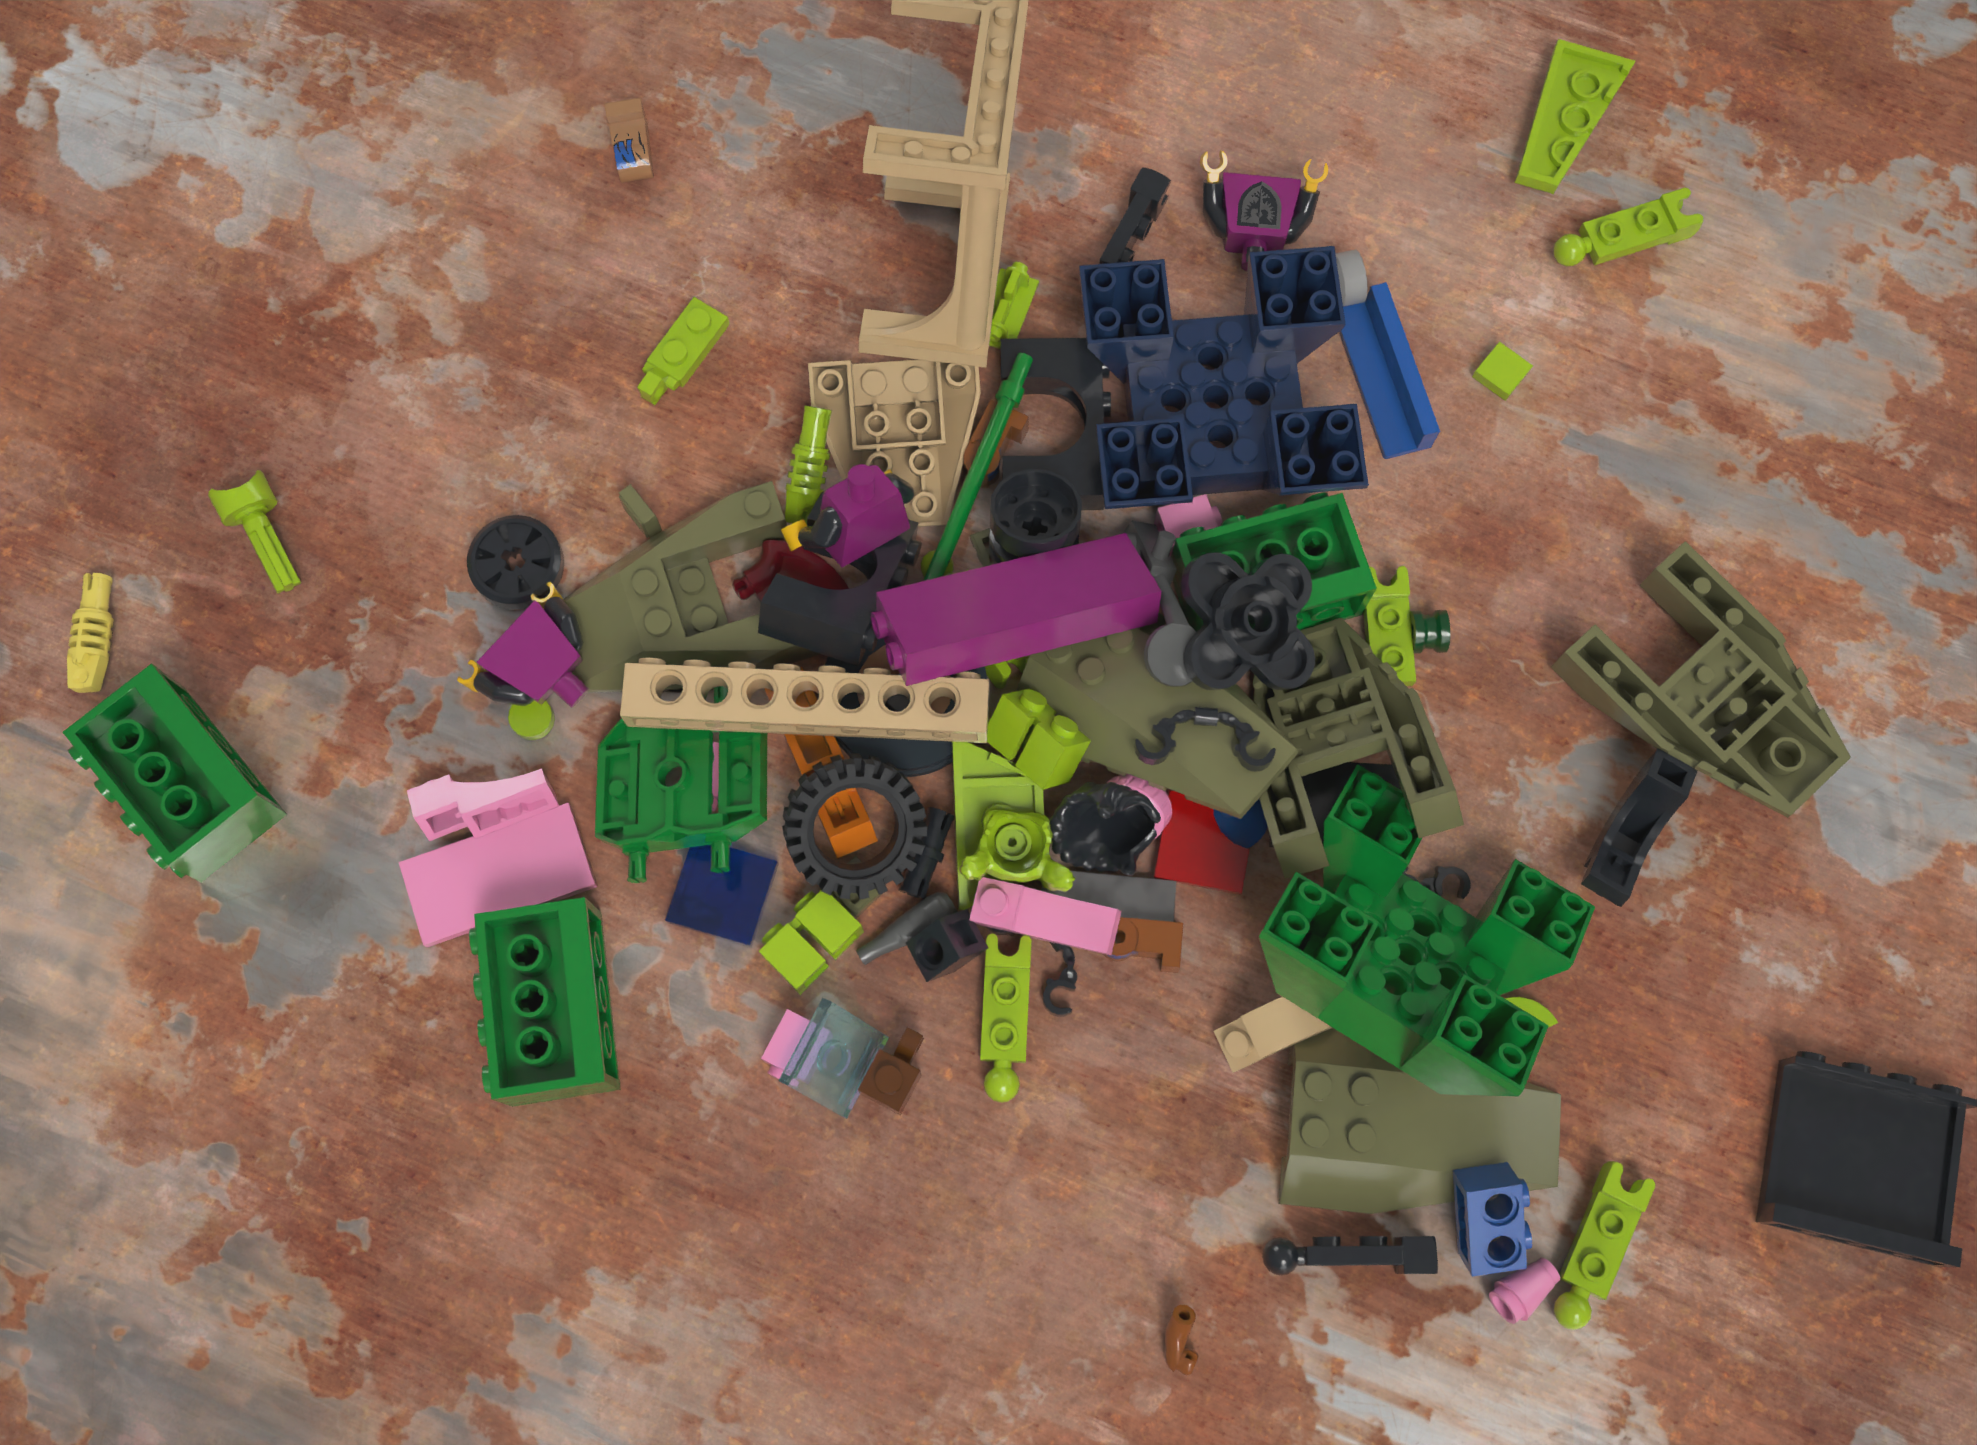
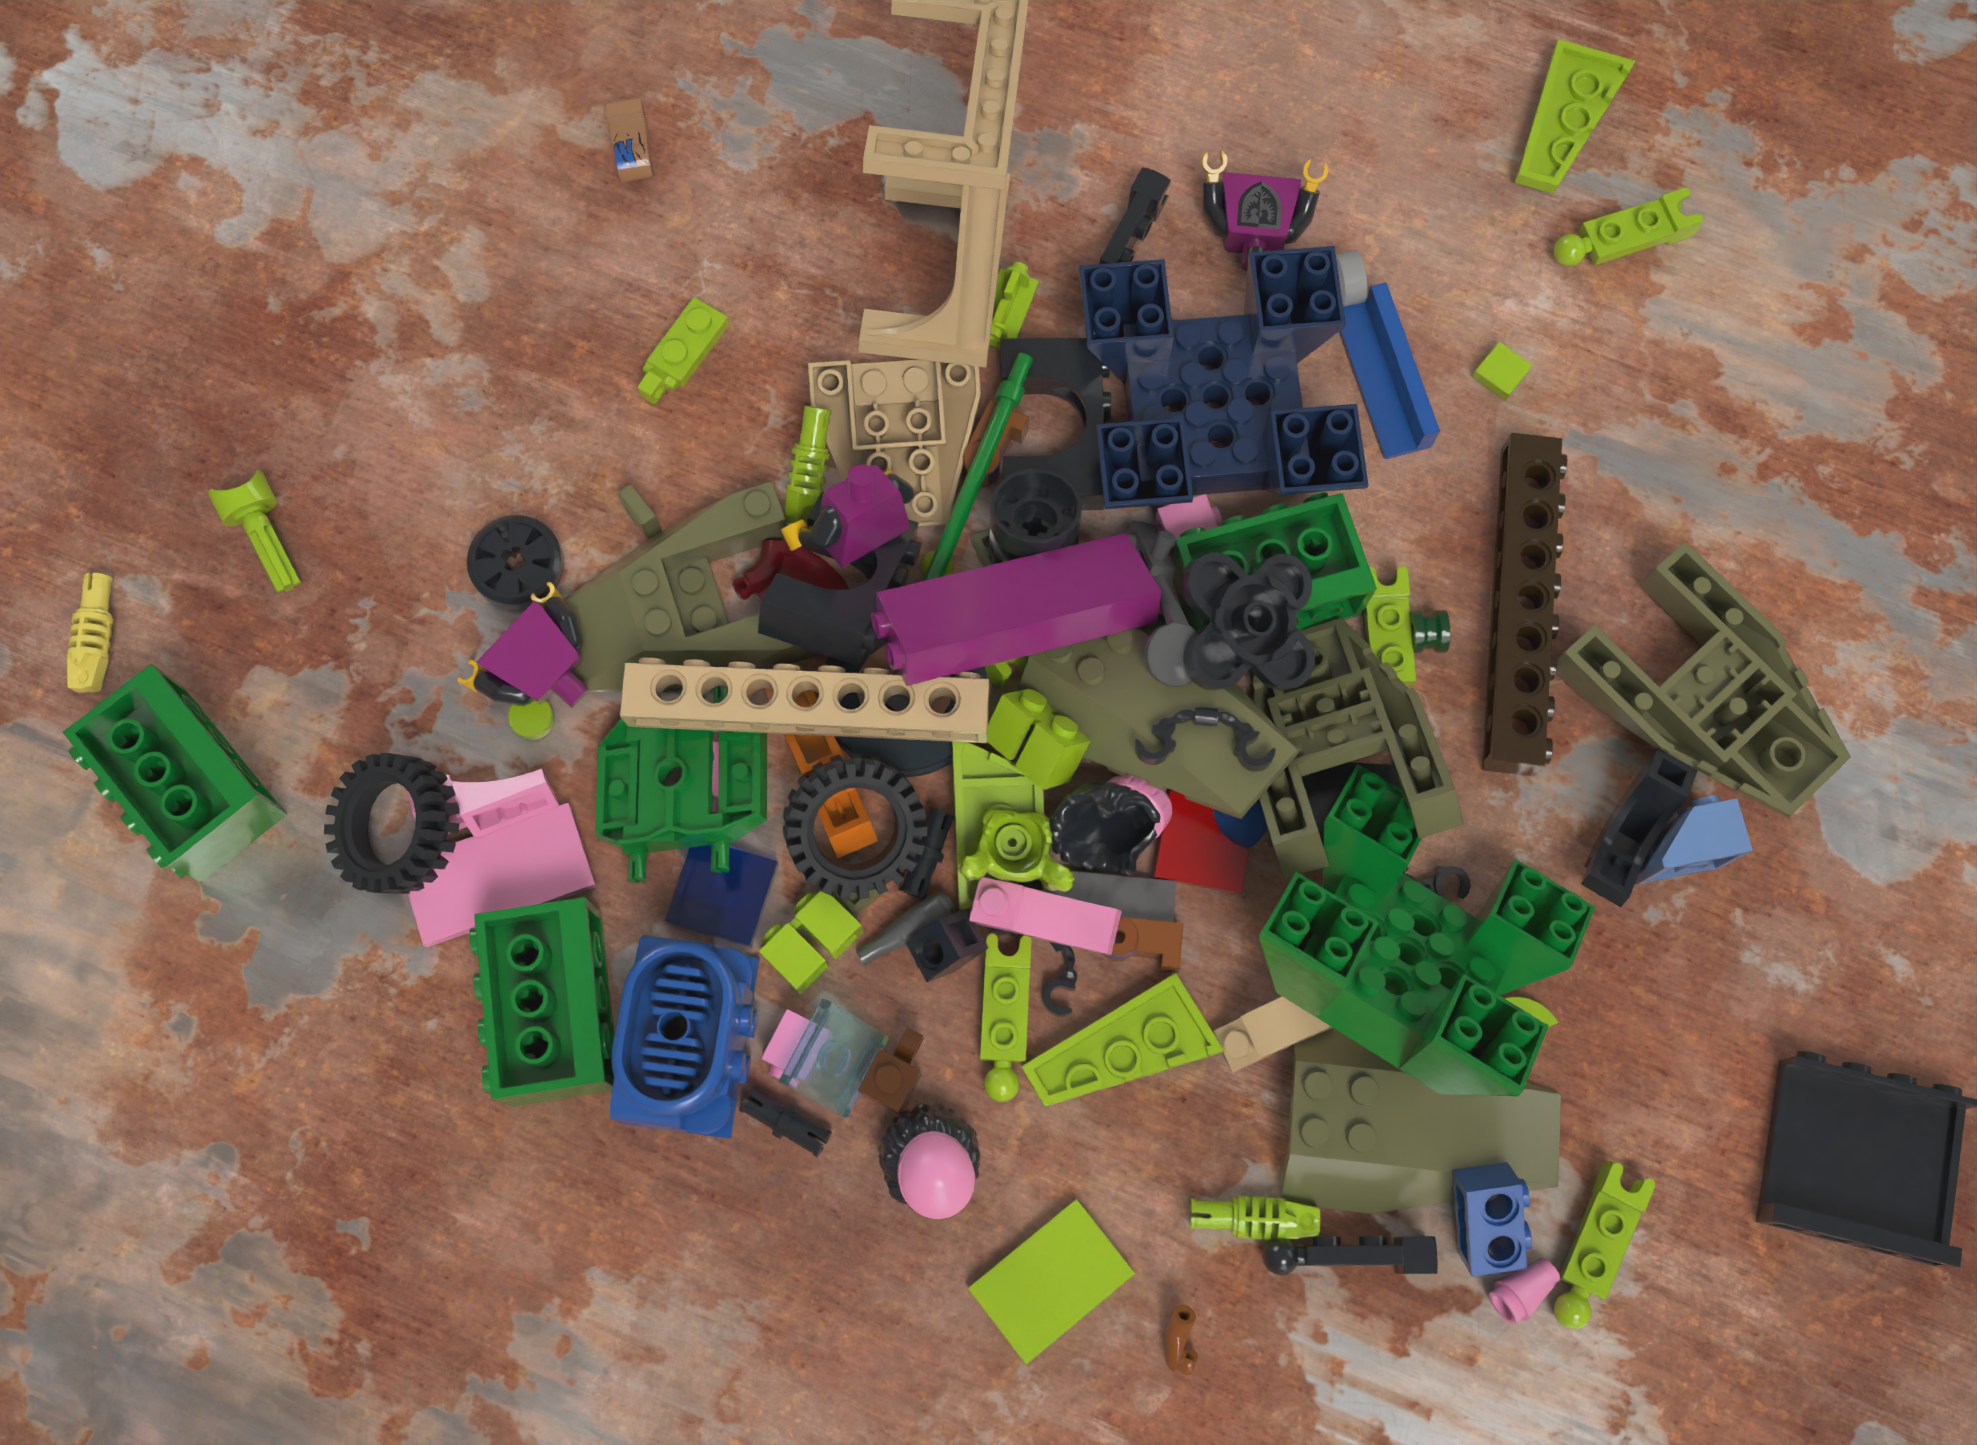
(353, 815): none -> black tyre
(690, 1080): none -> blue brick
(785, 1121): none -> black pin
(930, 1160): none -> hair
(1051, 1281): none -> lime tile
(1132, 1042): none -> lime wing
(1257, 1217): none -> lime hinge
(1503, 747): none -> dark brown brick
(1697, 841): none -> medium blue slope

